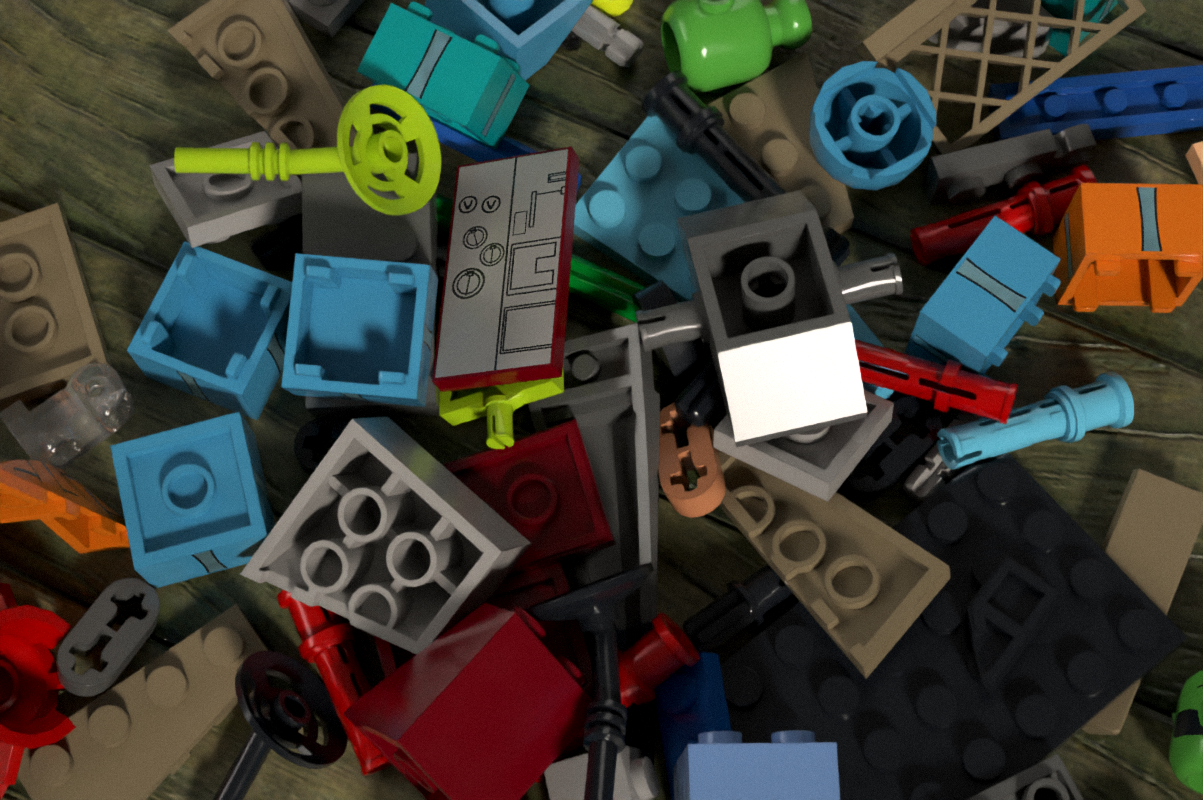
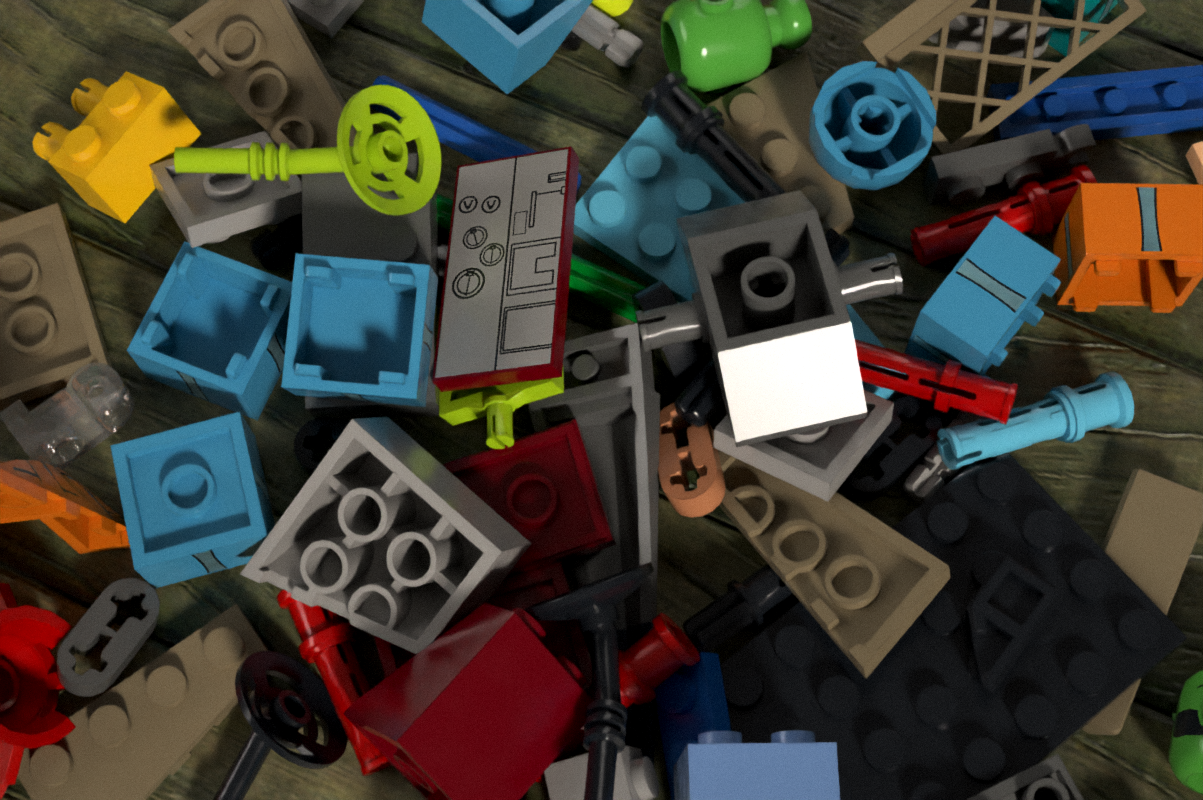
(112, 148): none -> yellow brick
(447, 74): teal container -> none

